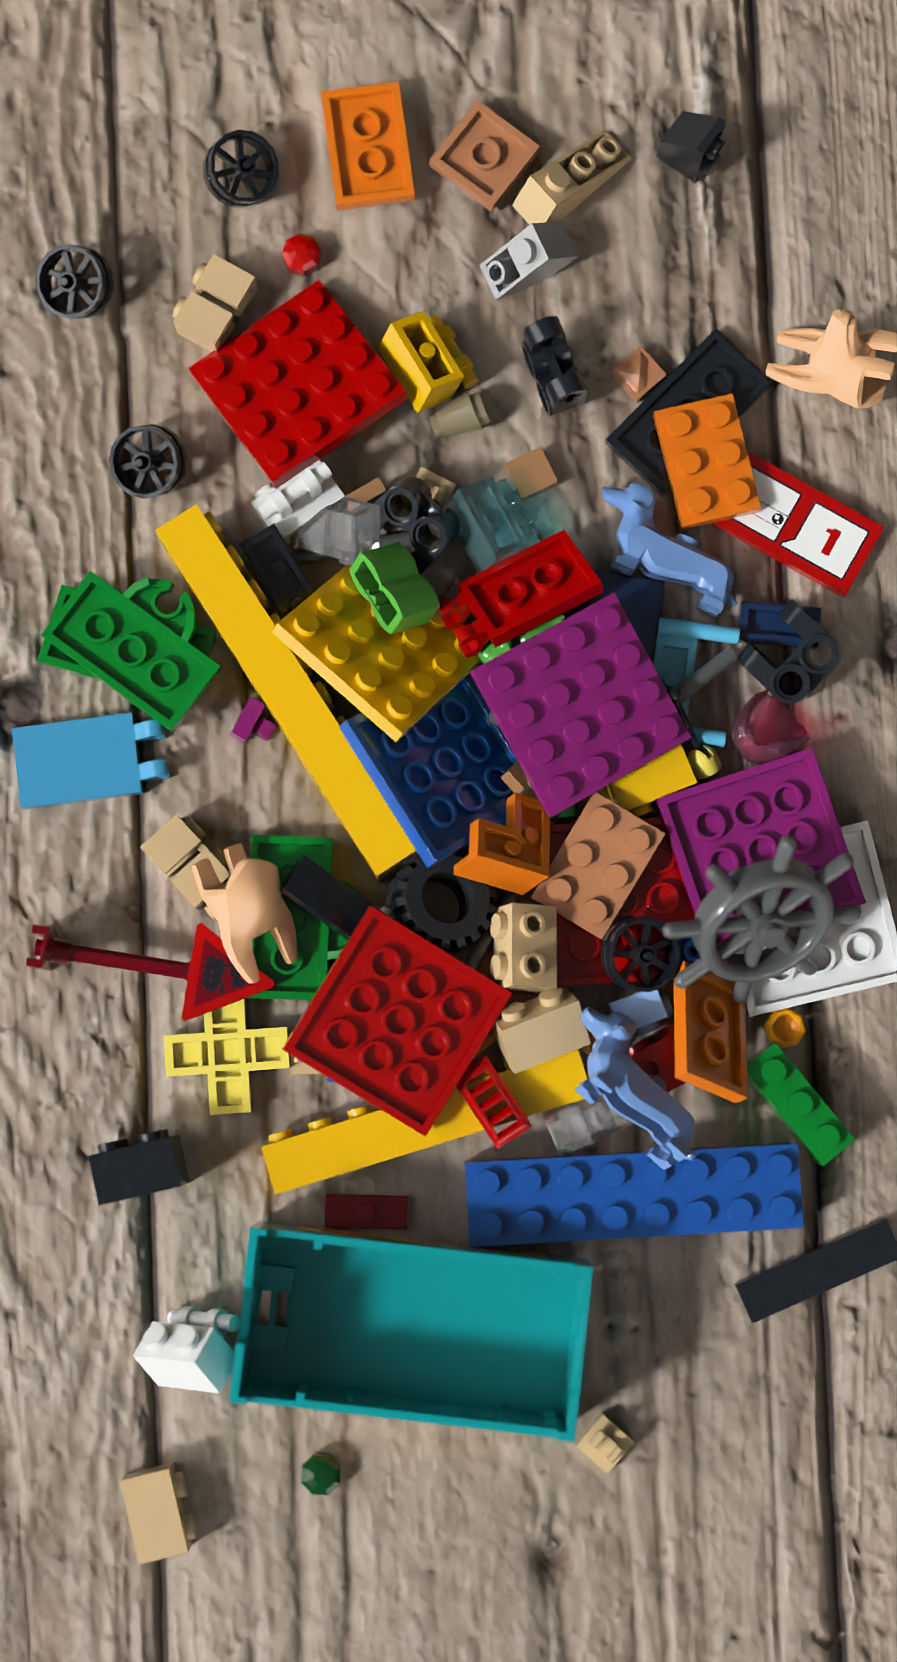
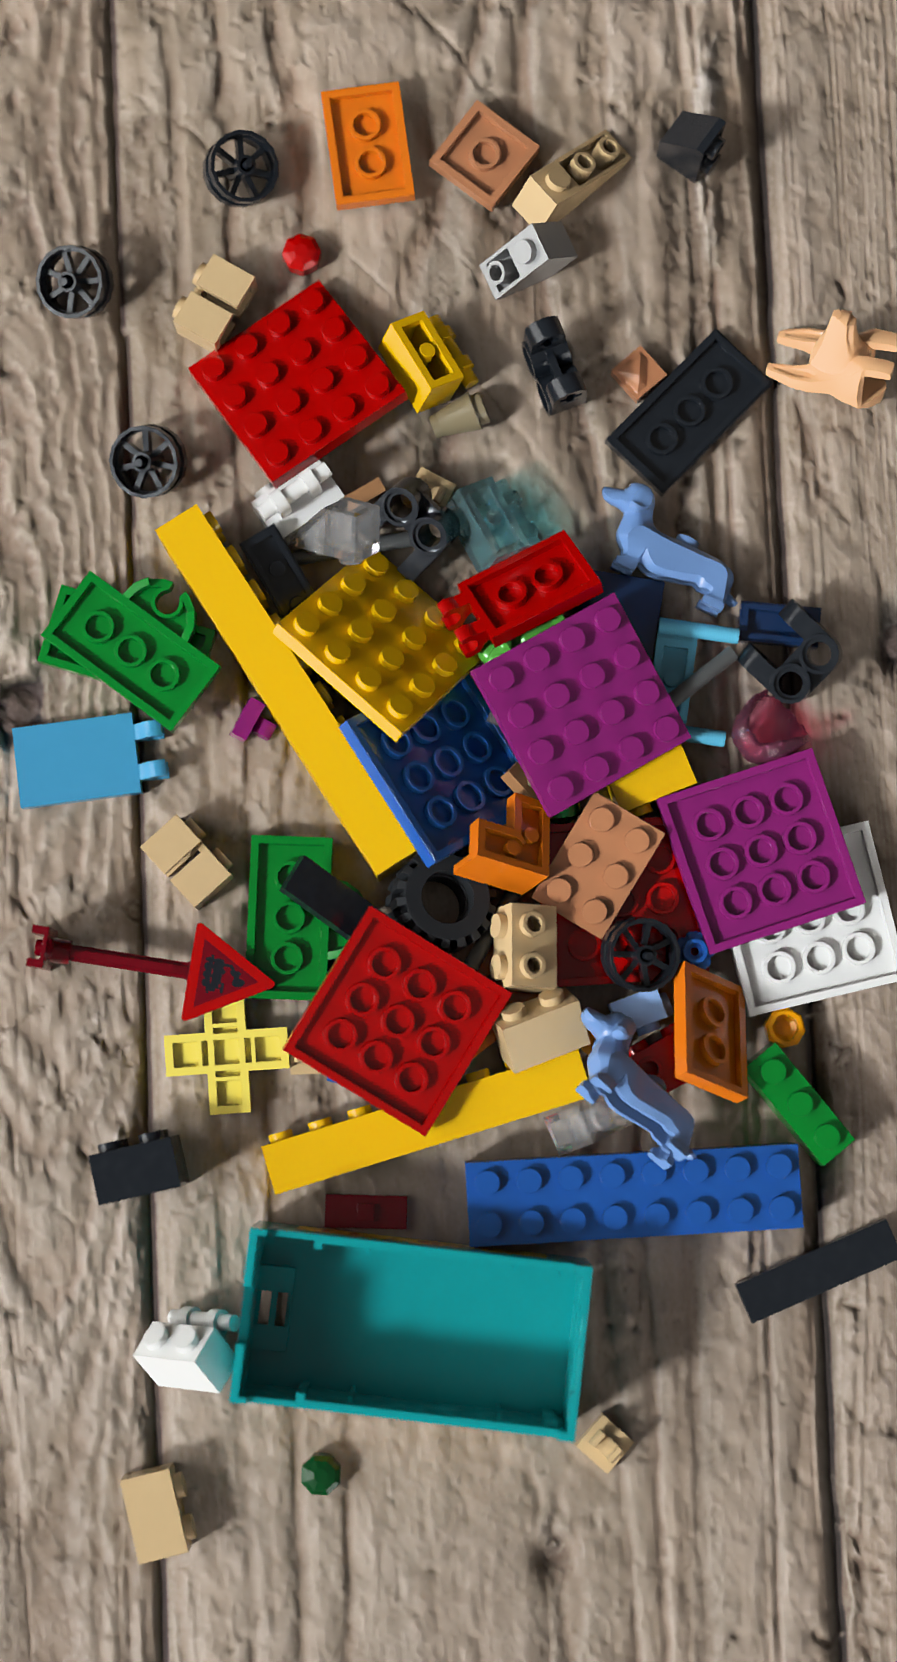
(247, 908): light nougat piece -> none
(394, 587): bright green brick -> none
(510, 1132): red slope -> none
(531, 474): medium nougat tile -> none
(701, 758): hinge -> none
(707, 461): orange plate -> none
(762, 920): dark grey piece -> none
(805, 529): tile -> none

